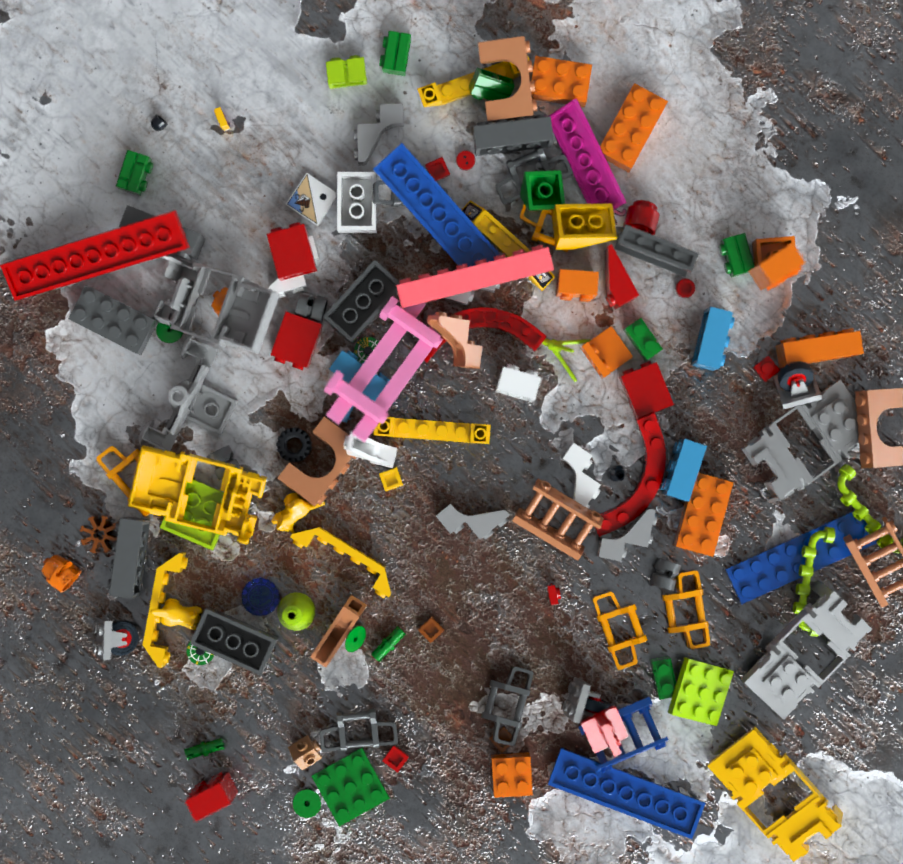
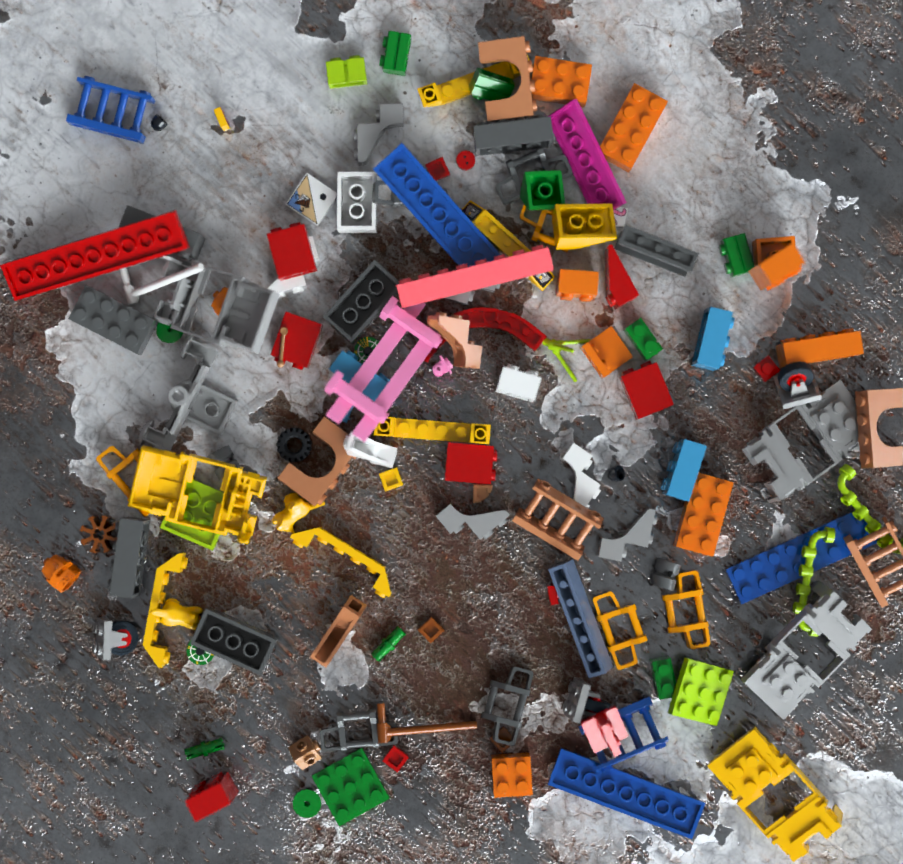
(97, 123): none -> blue fence
(132, 293): none -> white bar
(134, 173): green brick -> none
(260, 596): clear blue tile -> none
(283, 331): none -> medium nougat hinge
(301, 606): lime cone -> none
(318, 308): dark grey wheel -> none
(355, 639): piece -> none
(385, 731): none -> dark orange bar
(442, 367): none -> bright pink hinge
(470, 463): none -> red brick
(481, 492): none -> medium nougat tile
(580, 618): none -> sand blue brick
(642, 216): red piece -> none
(650, 480): red plate -> none
(685, 288): red tile -> none

